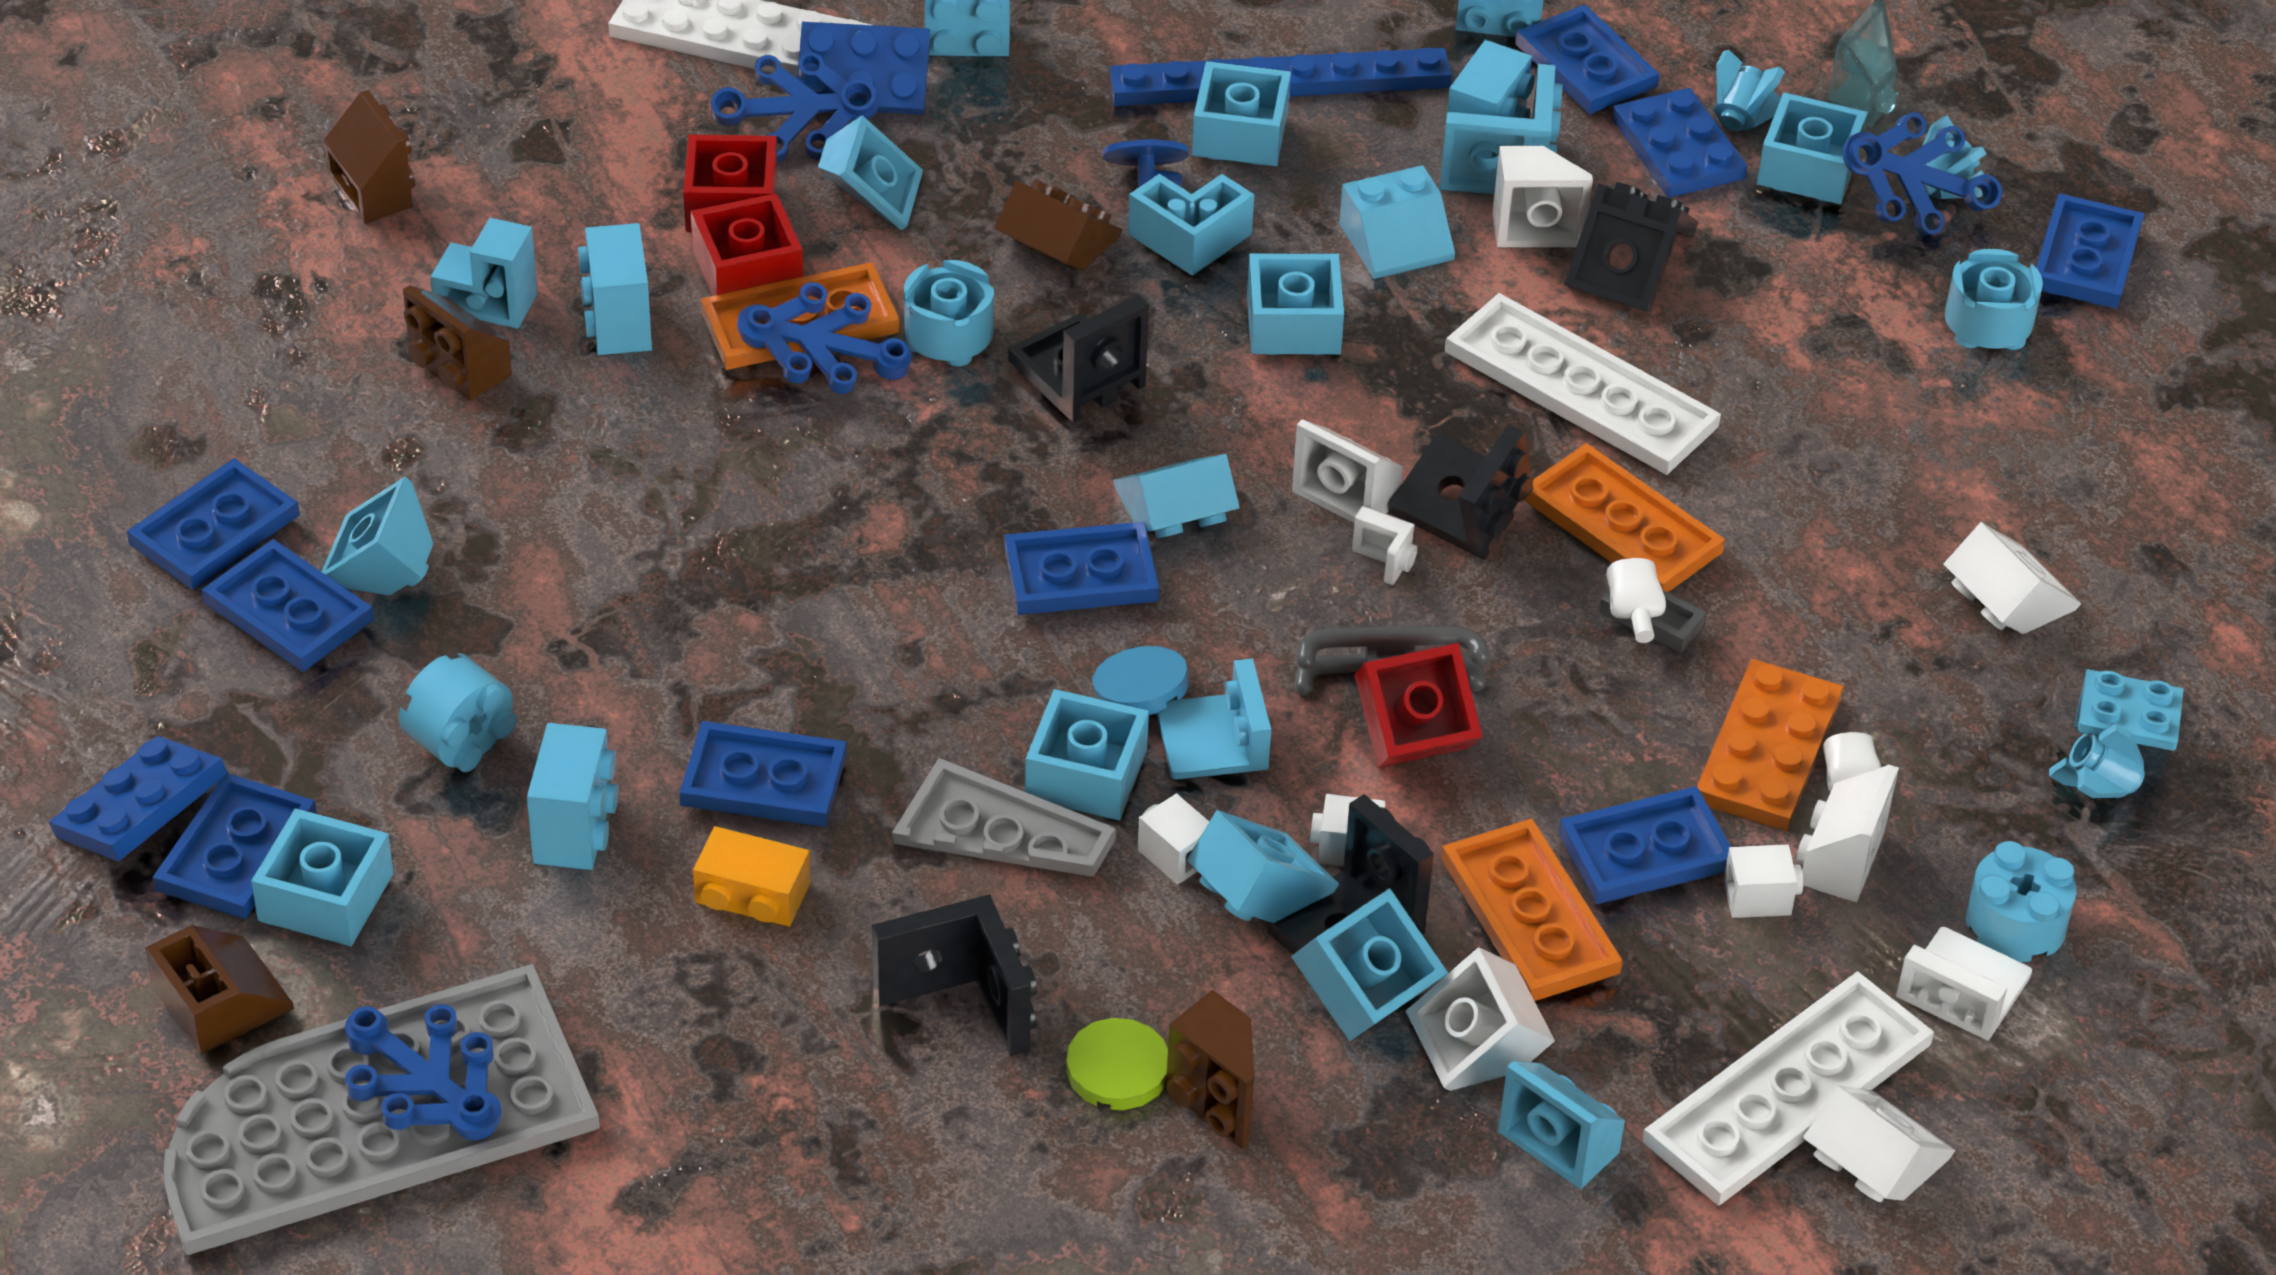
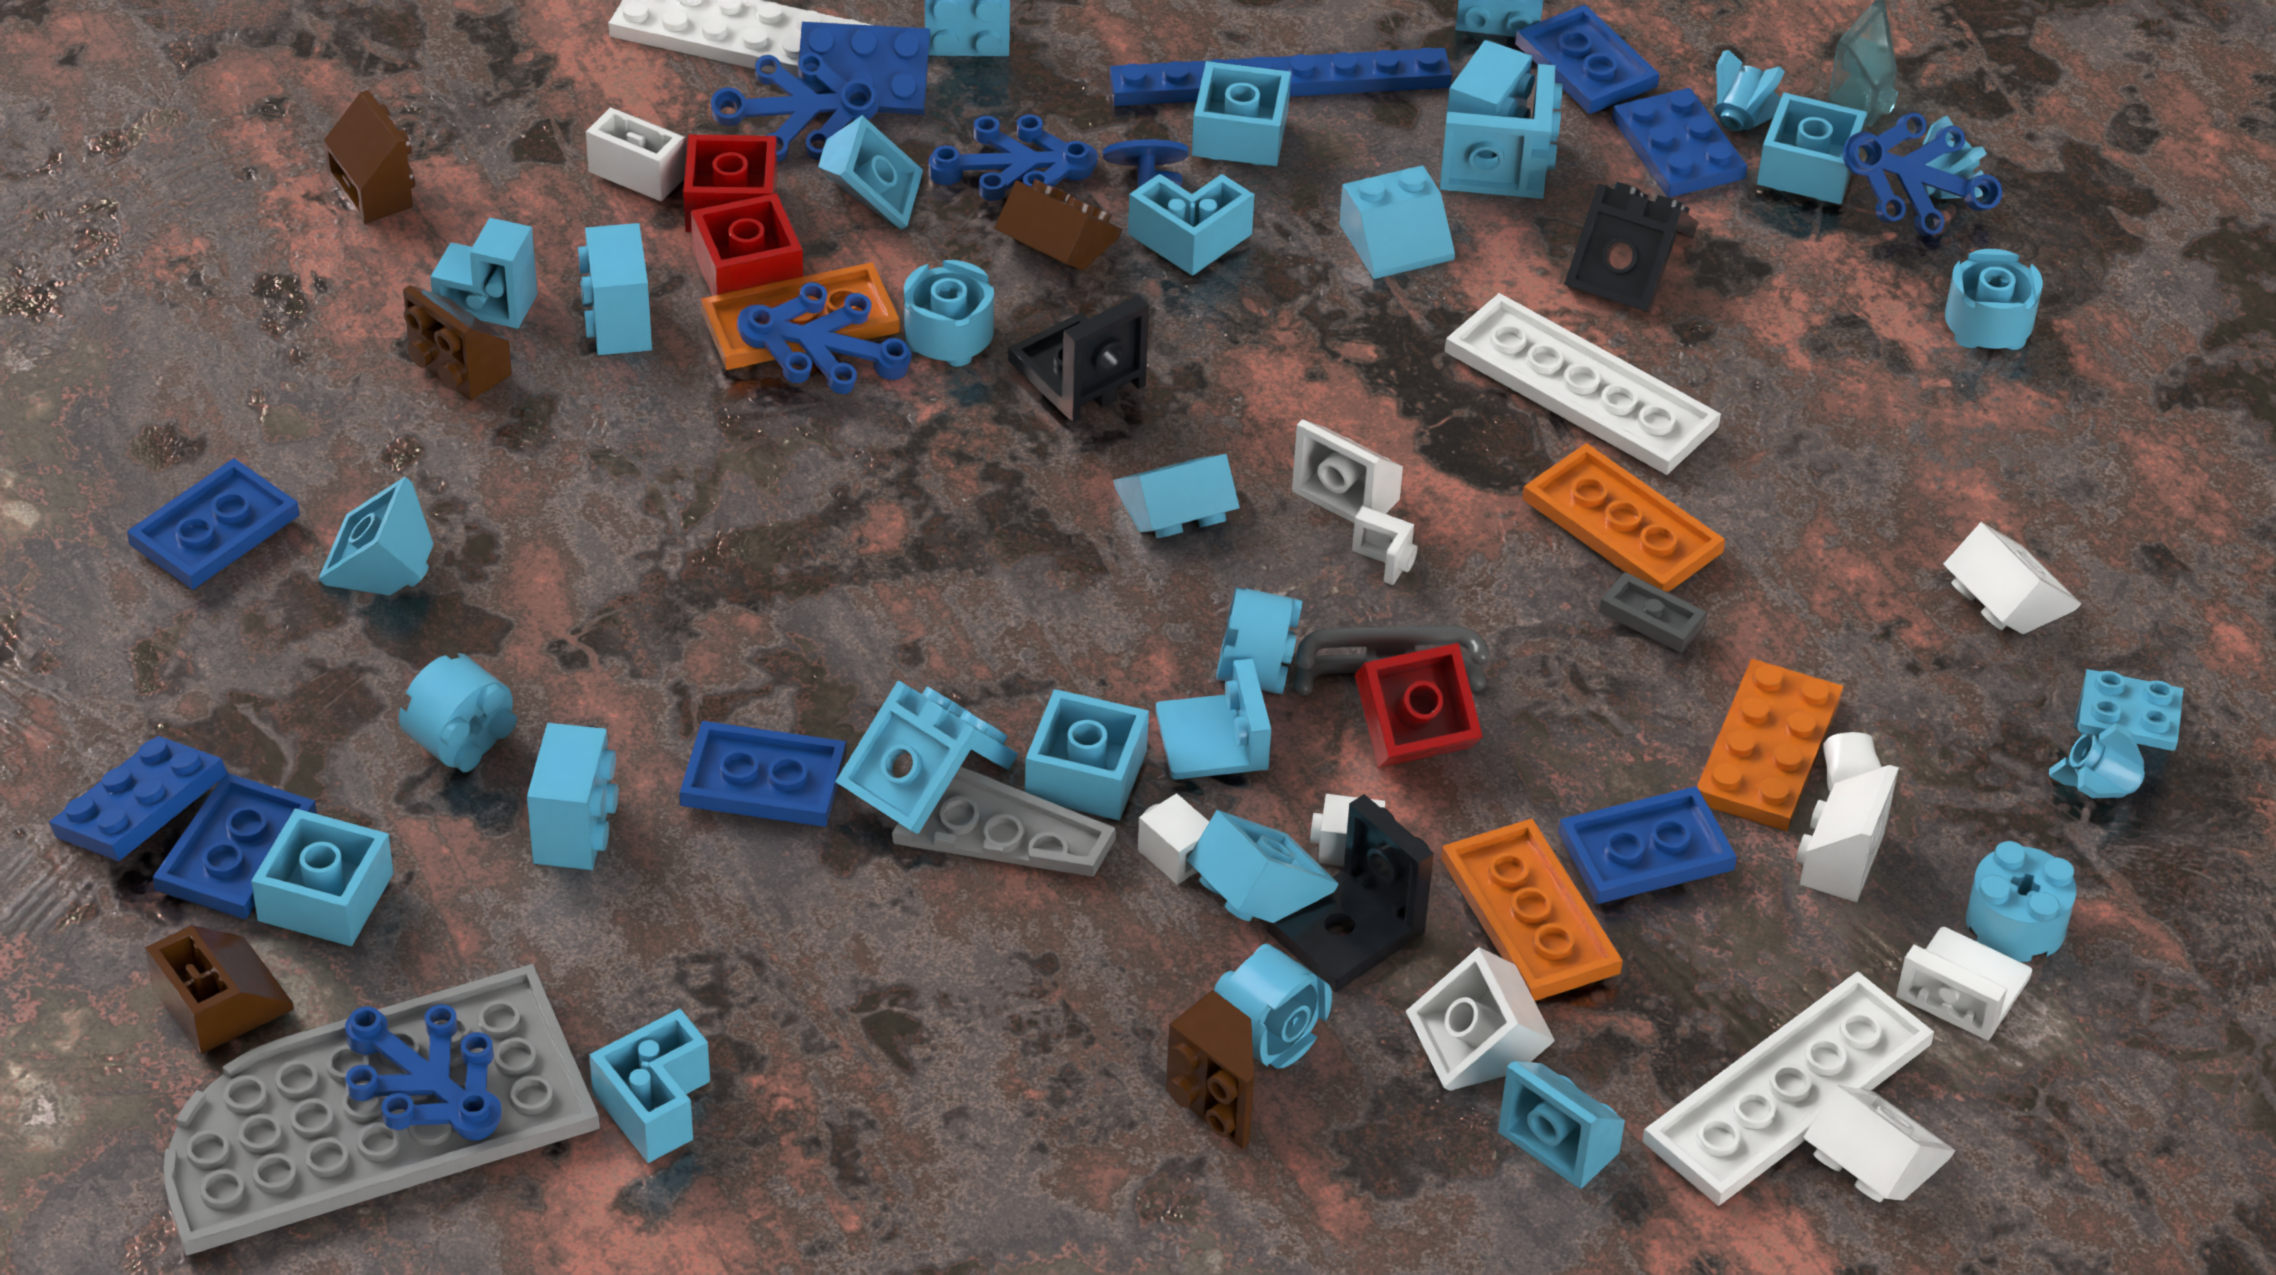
(288, 605): blue plate -> none
(636, 154): none -> white slope
(646, 1082): none -> medium azure brick
(751, 876): light orange brick -> none
(936, 736): none -> medium azure bracket
(965, 947): black bracket -> none
(1065, 160): none -> blue plant
(1081, 568): blue plate -> none
(1117, 1063): lime tile -> none
(1142, 678): dark azure tile -> none
(1260, 631): none -> medium azure brick
(1280, 1001): none -> medium azure brick
(1295, 304): medium azure brick -> none
(1369, 964): medium azure brick -> none
(1489, 493): black bracket -> none
(1539, 198): white slope -> none
(1636, 594): white piece -> none
(1761, 881): white brick -> none
(2088, 250): blue plate -> none

